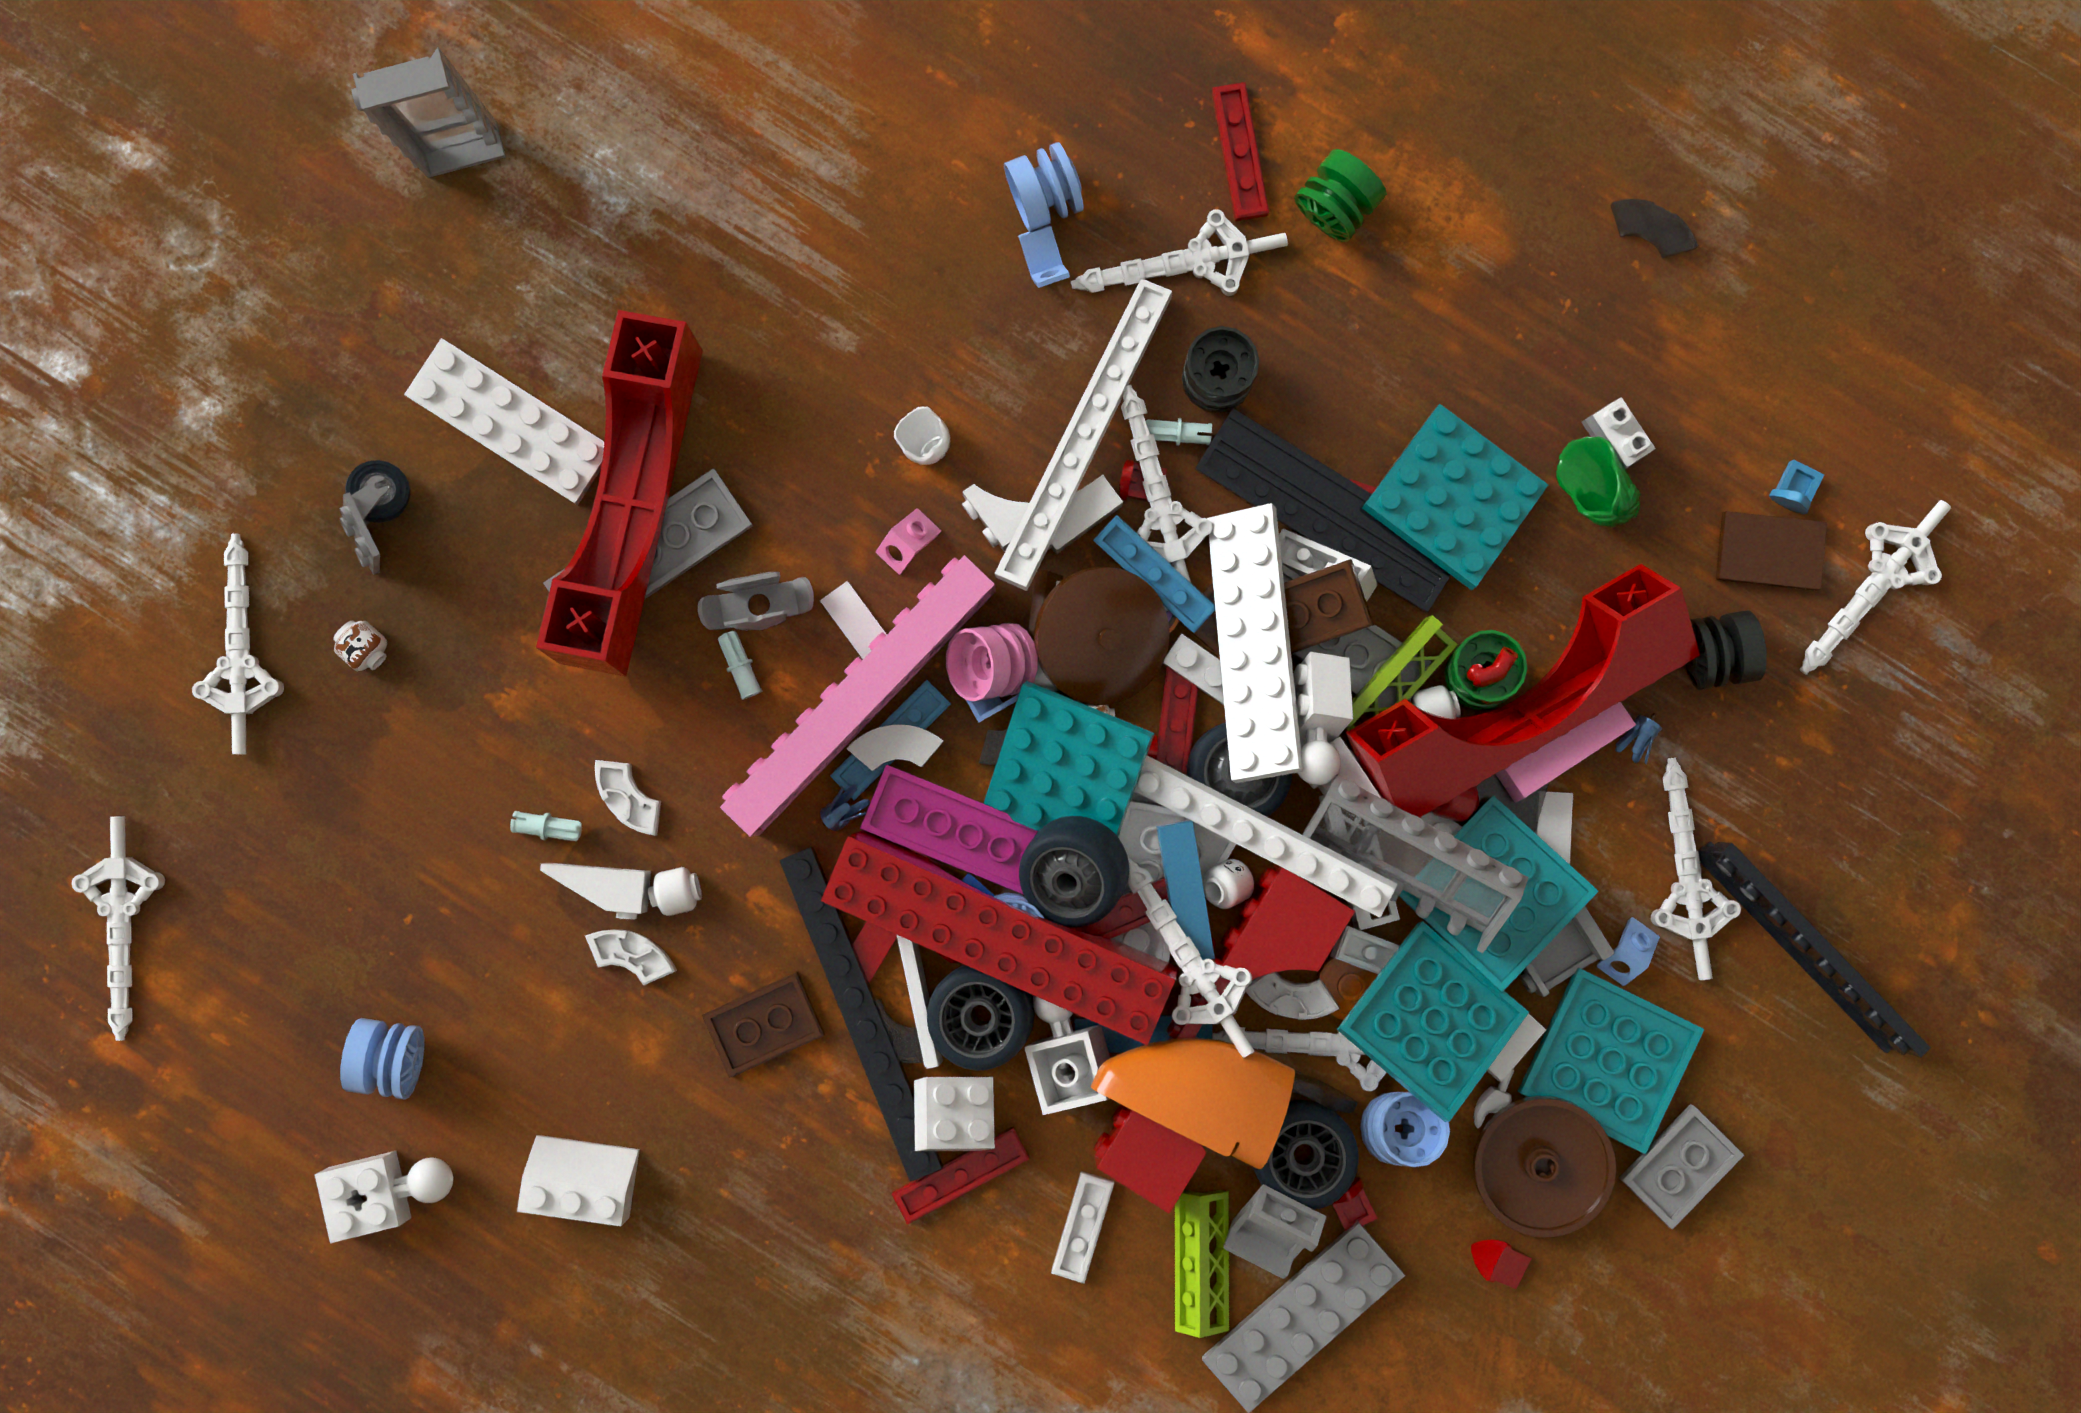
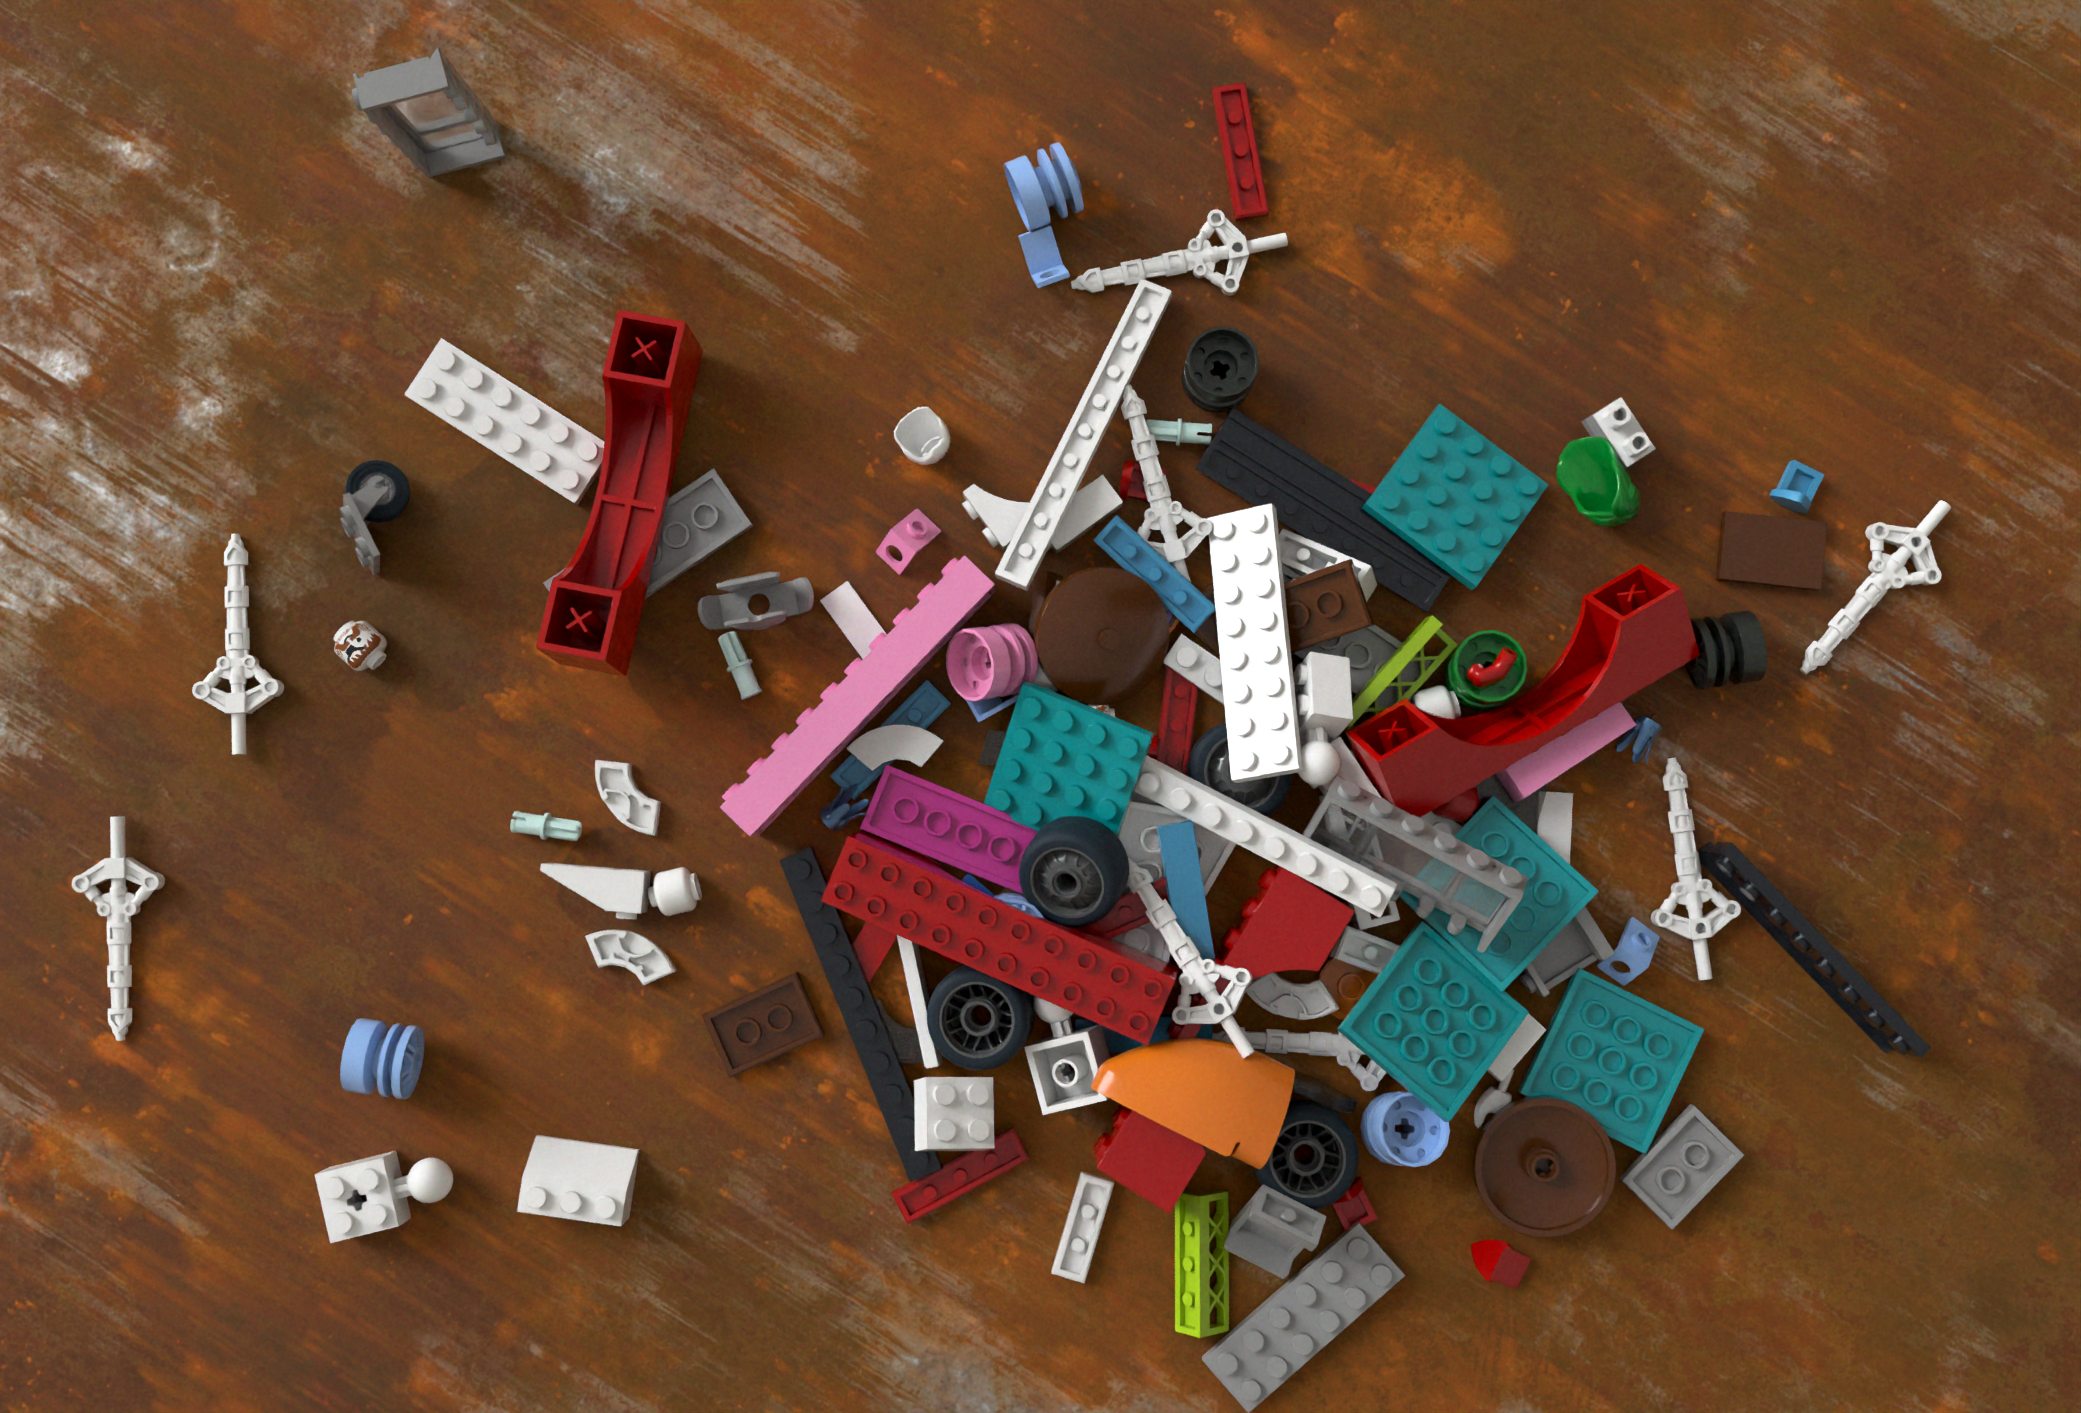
(1228, 884): white head -> none
(1340, 195): green wheel -> none
(1654, 224): clear smoke tile -> none

